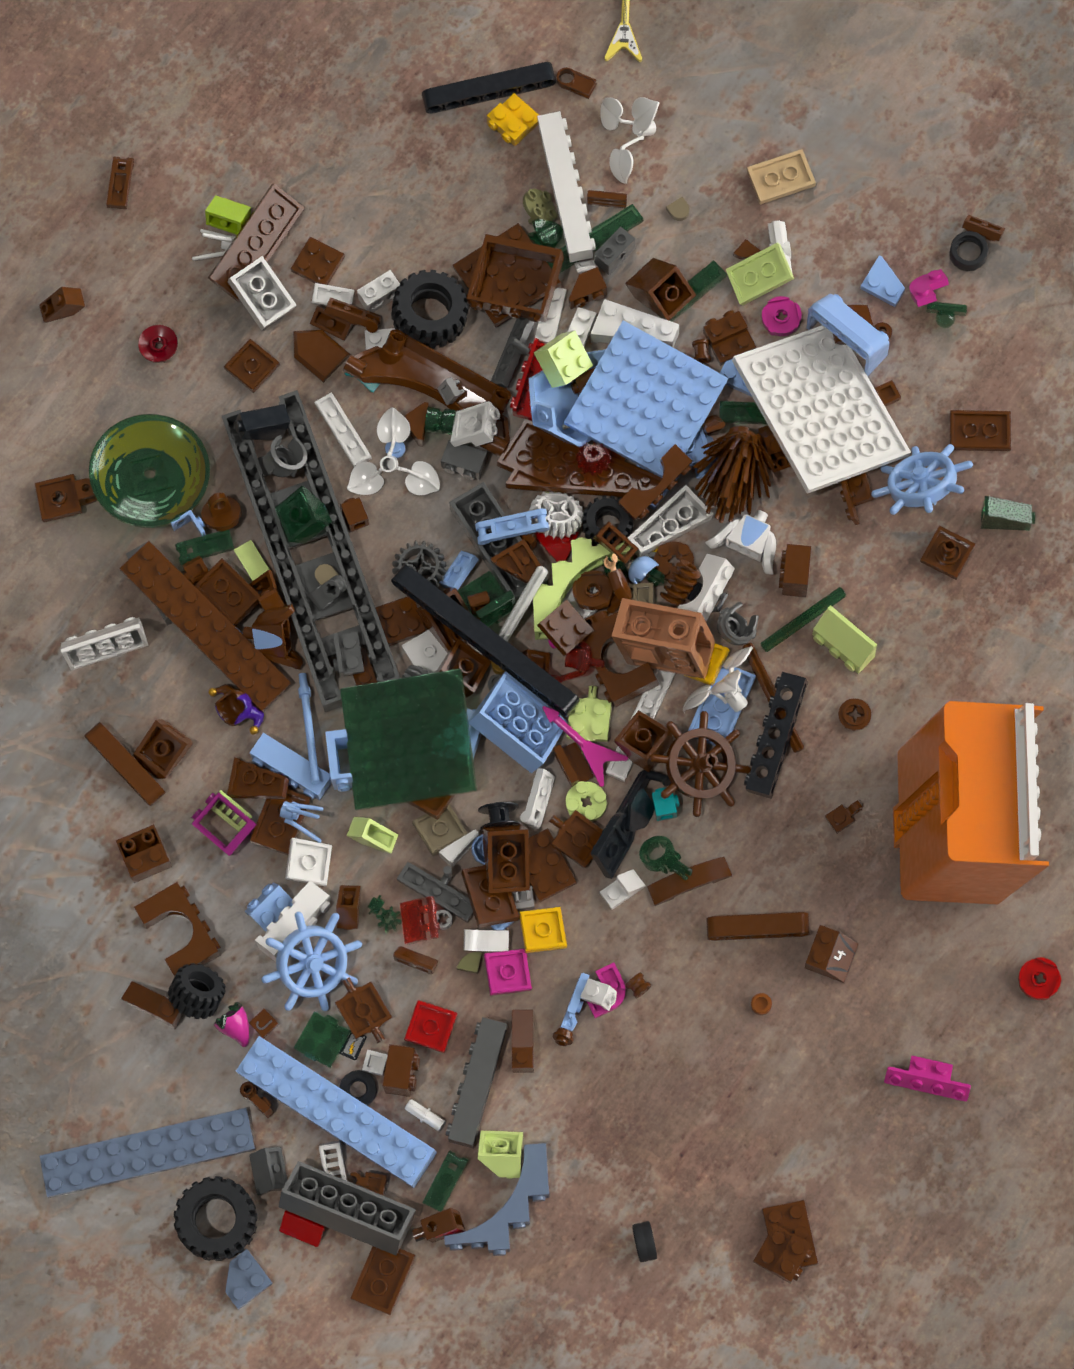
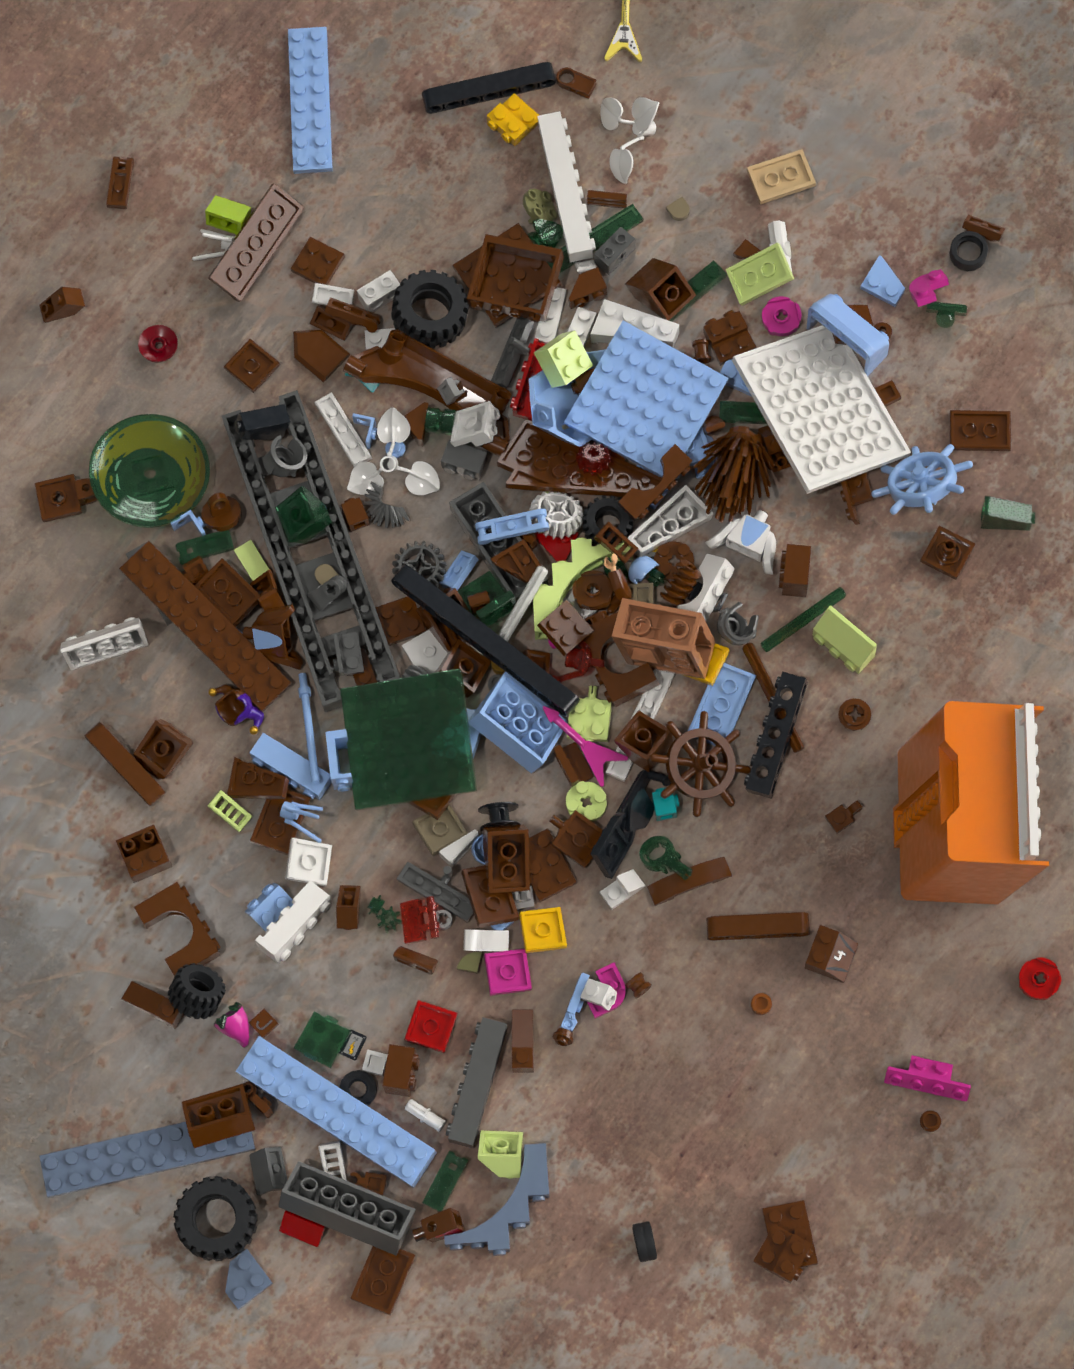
(218, 1116): none -> reddish brown slope
(238, 838): magenta window -> none
(261, 293): white brick -> none
(310, 100): none -> light blue plate
(311, 961): light blue piece -> none
(363, 1010): reddish brown plate -> none
(369, 421): none -> light blue bracket
(372, 834): yellowish green slope -> none
(381, 510): none -> dark grey hair
(538, 799): white plate -> none
(727, 685): white plant -> none
(930, 1121): none -> reddish brown plate

